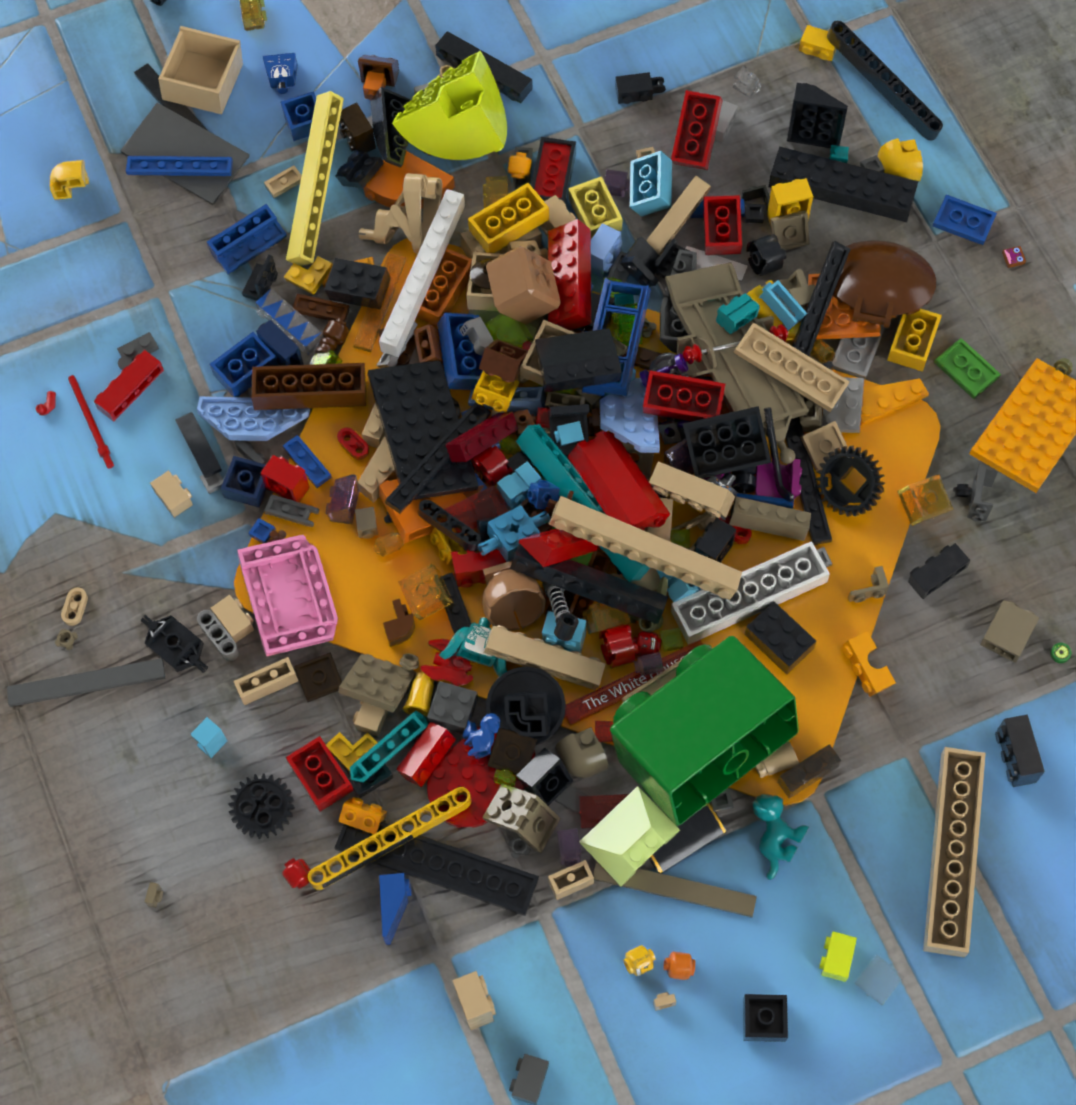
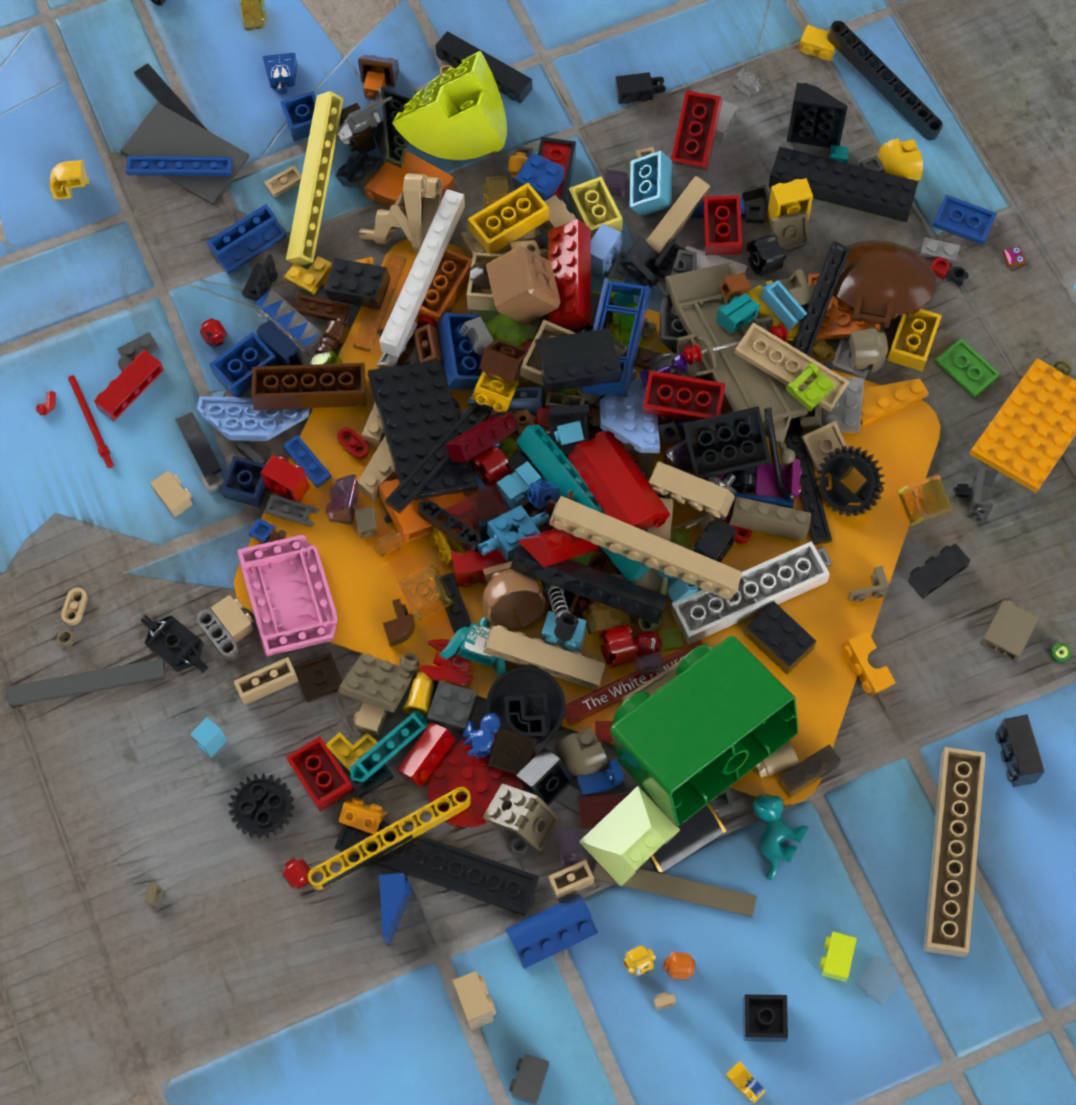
(201, 70): tan container -> none
(213, 332): none -> red head
(359, 121): none -> dark grey animal
(425, 320): none -> red tile
(505, 777): clear neon green plate -> none
(541, 175): none -> blue brick
(551, 930): none -> blue brick
(601, 780): none -> blue bracket
(735, 286): none -> dark orange brick
(745, 1083): none -> yellow leg
(815, 391): none -> lime plate
(868, 349): none -> dark tan brick
(938, 249): none -> light grey plate
(940, 267): none -> red tile
(959, 271): none -> black plate

